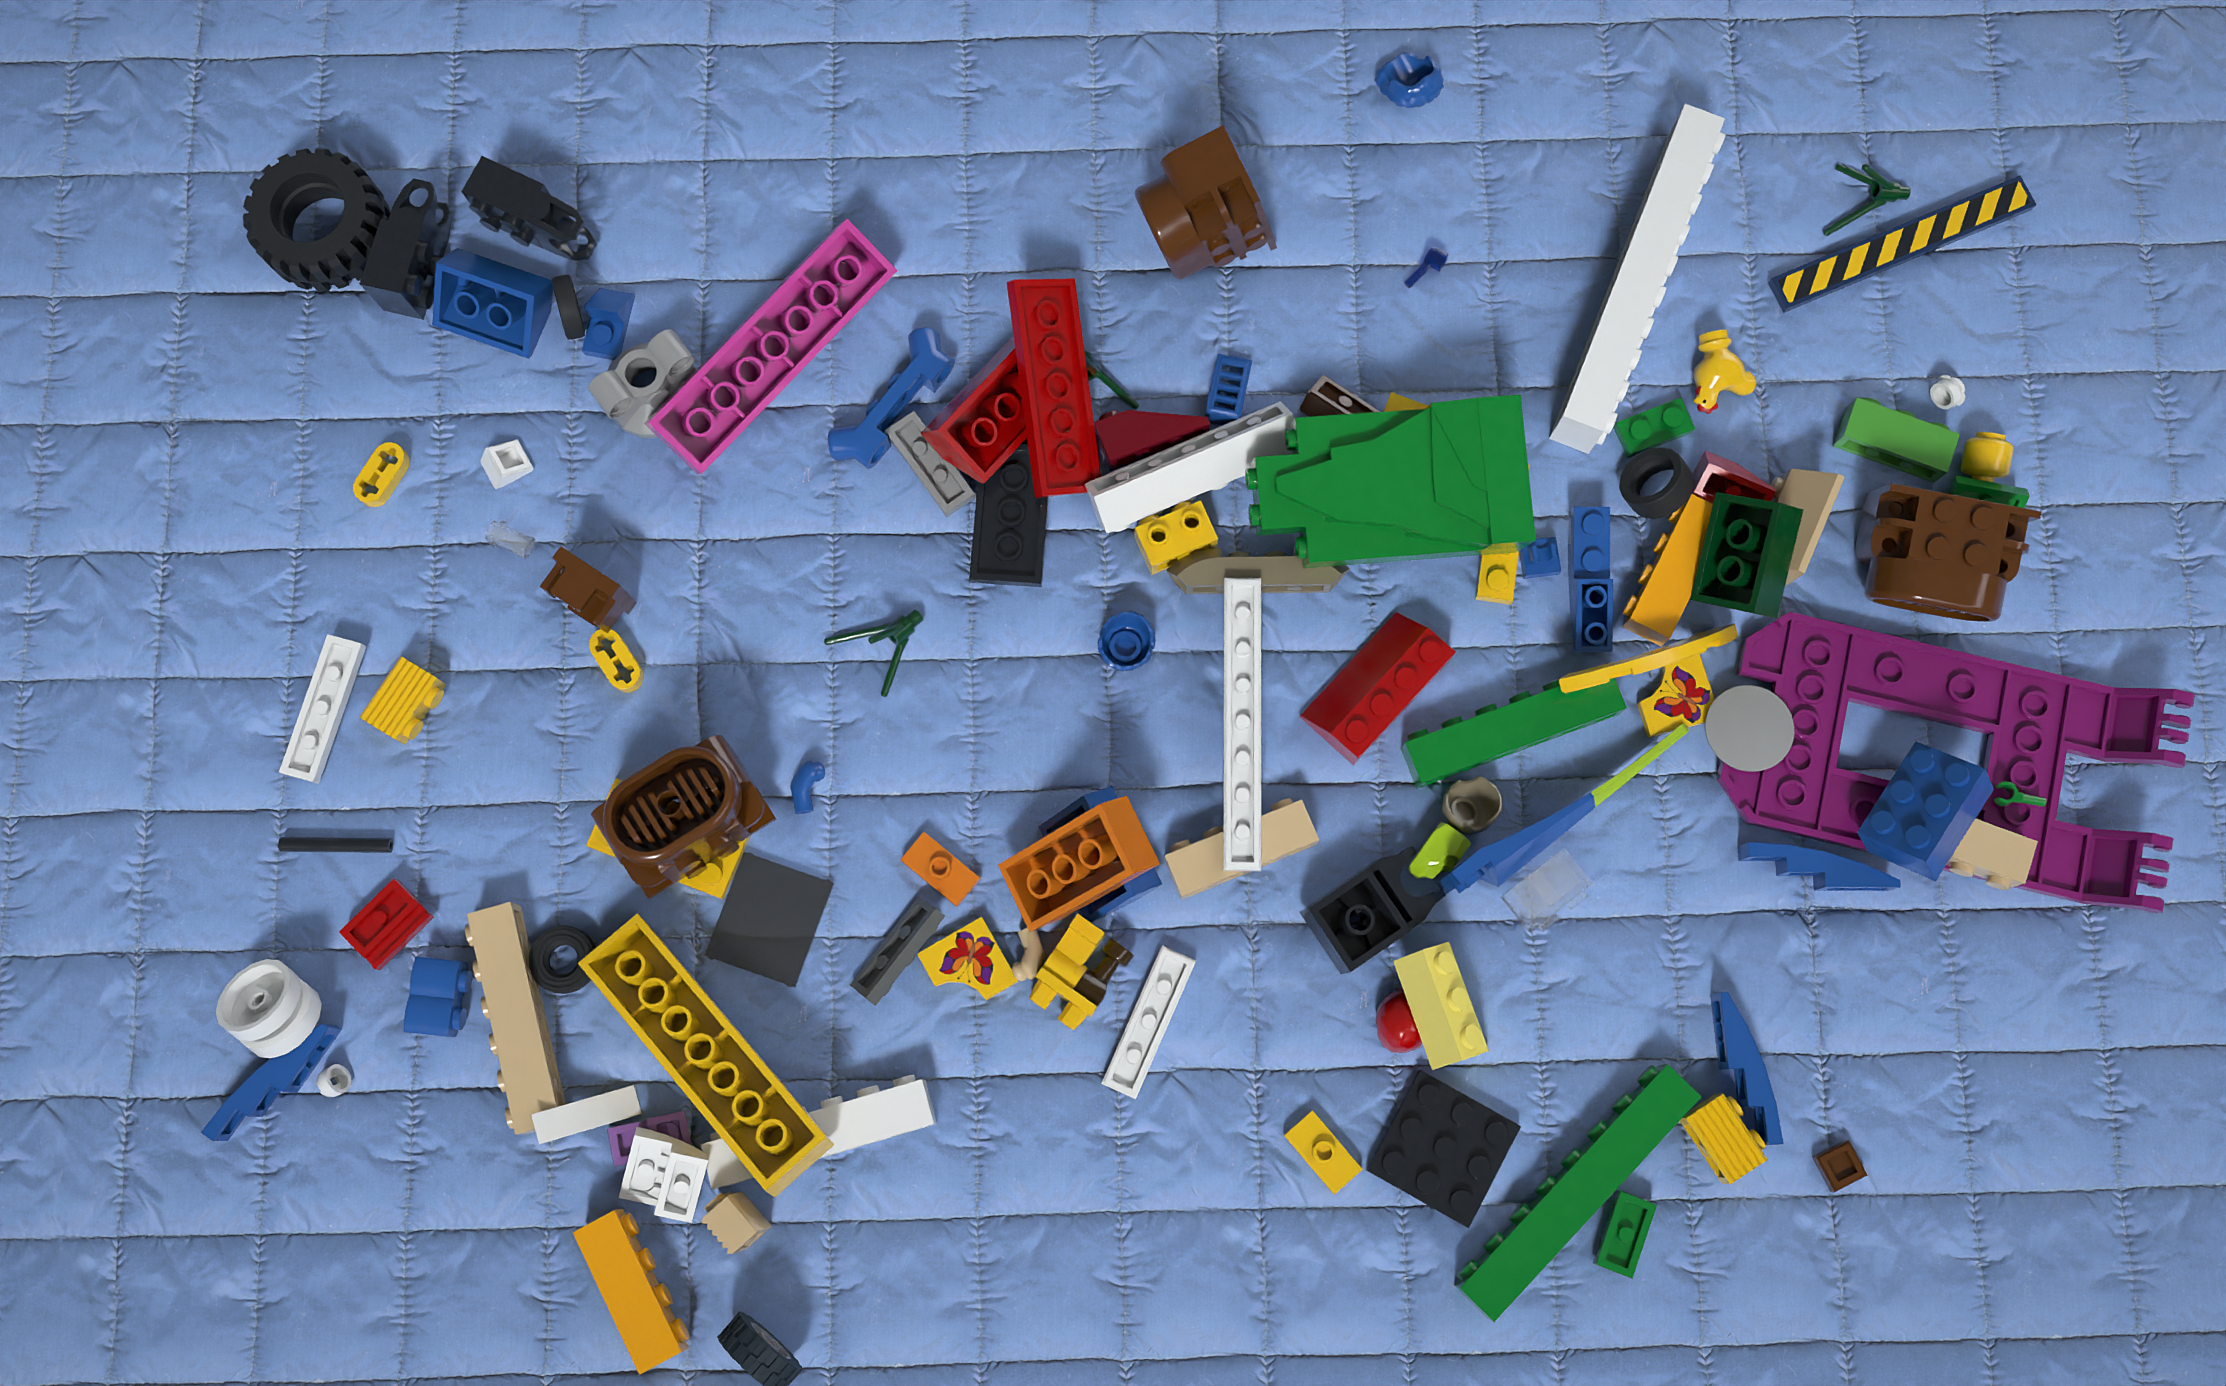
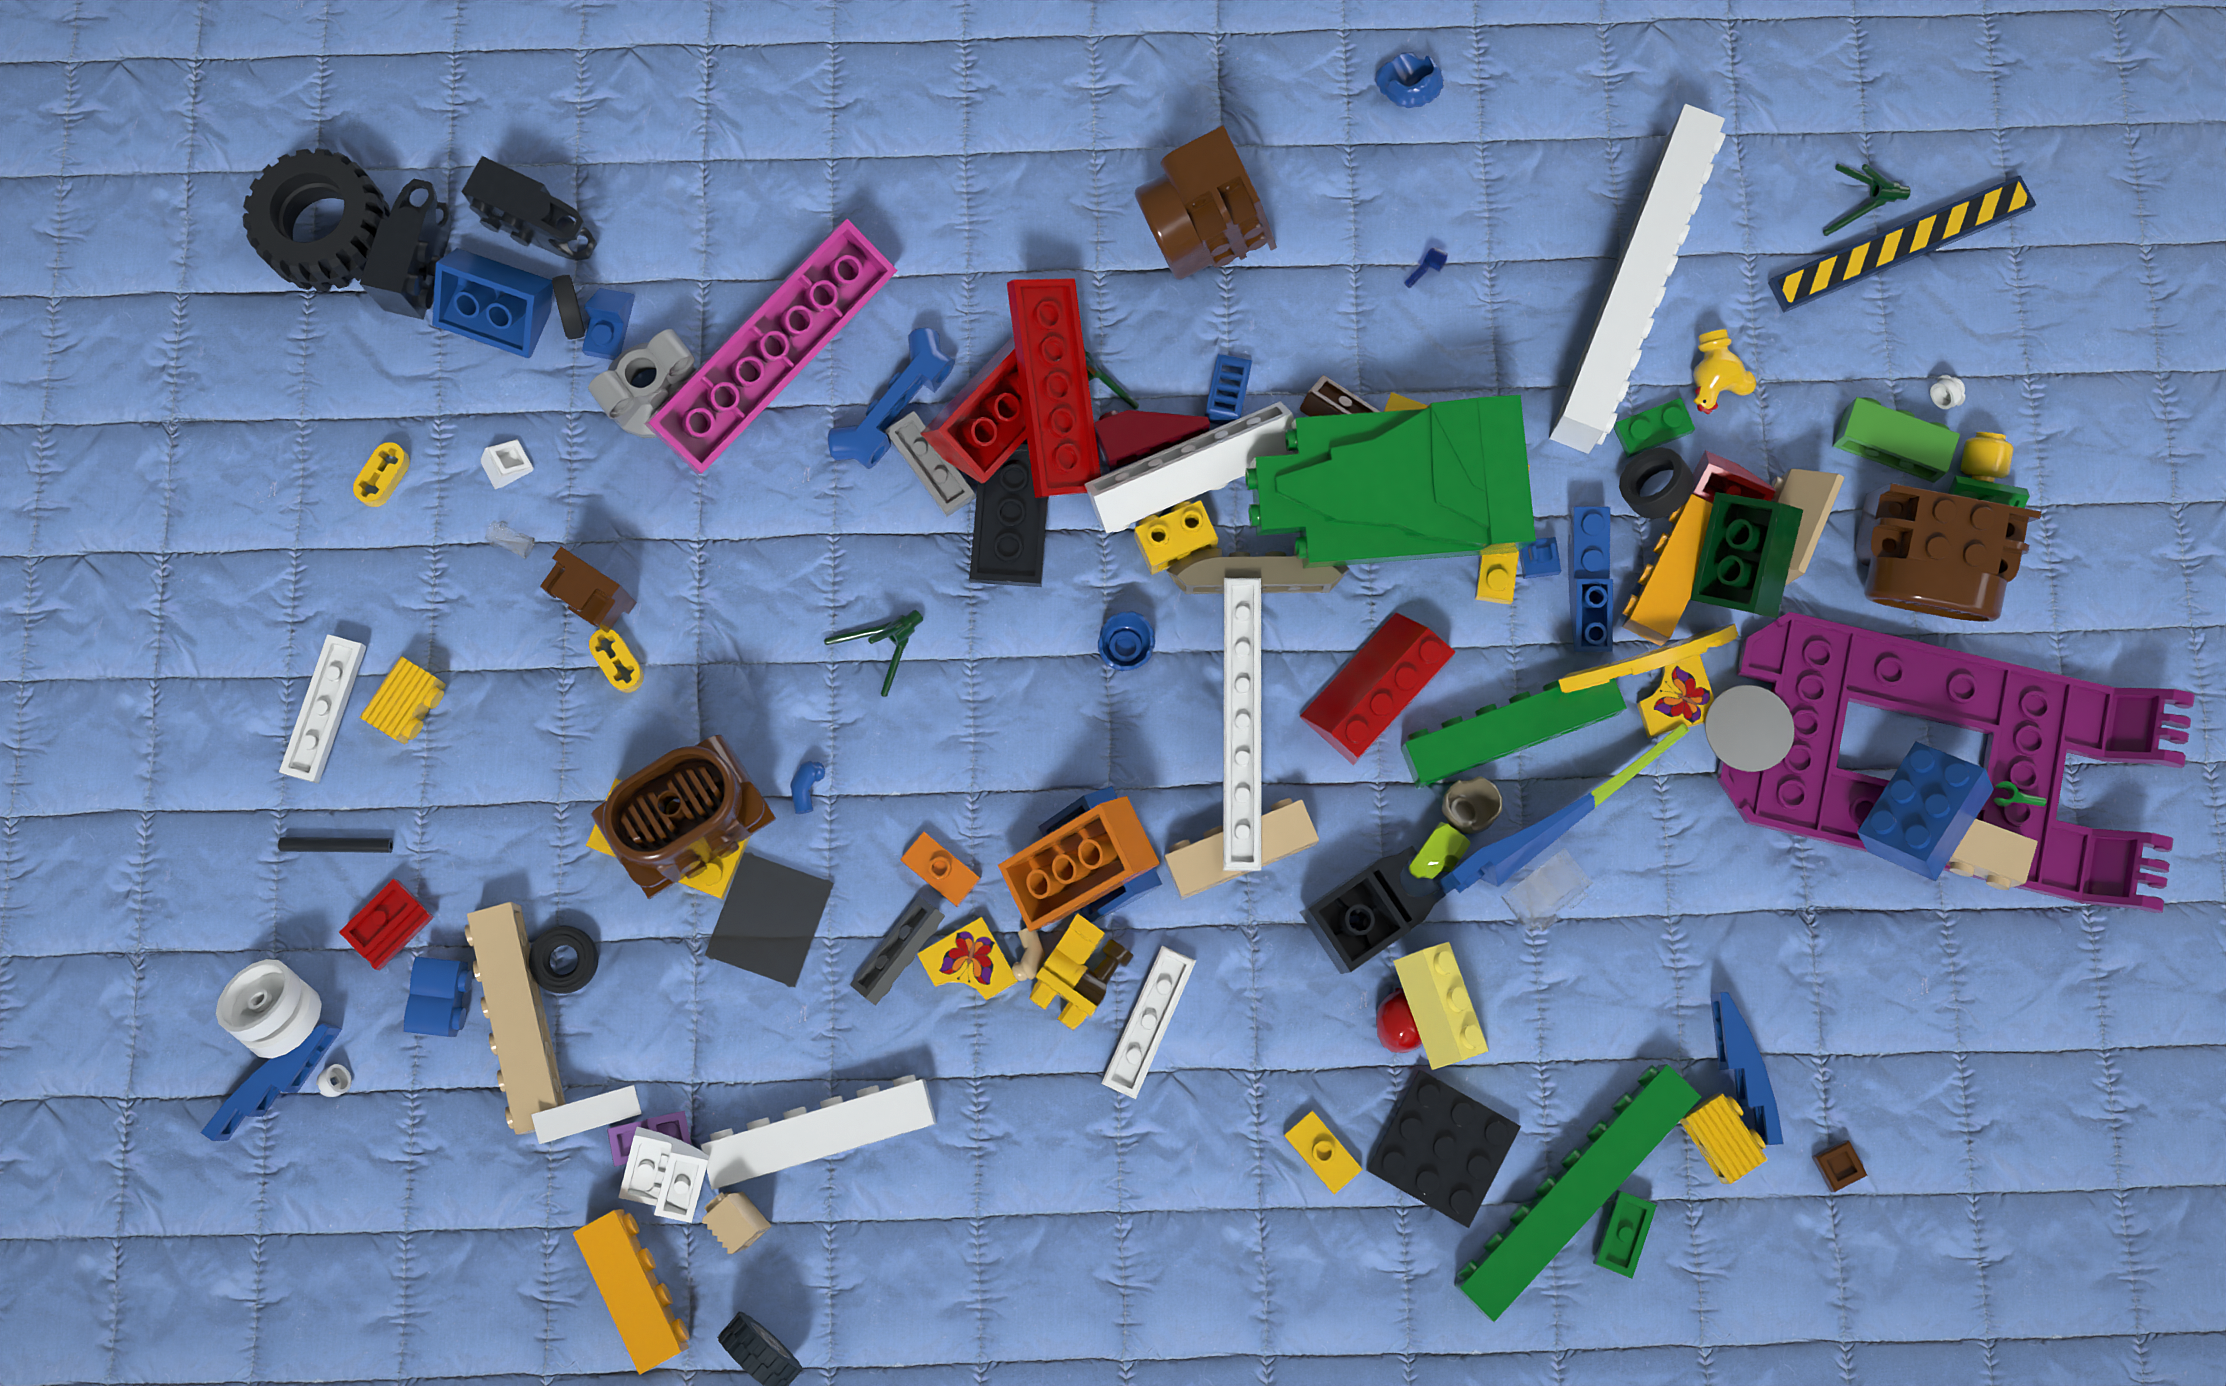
(706, 1055): yellow brick -> none
(1828, 870): blue slope -> none

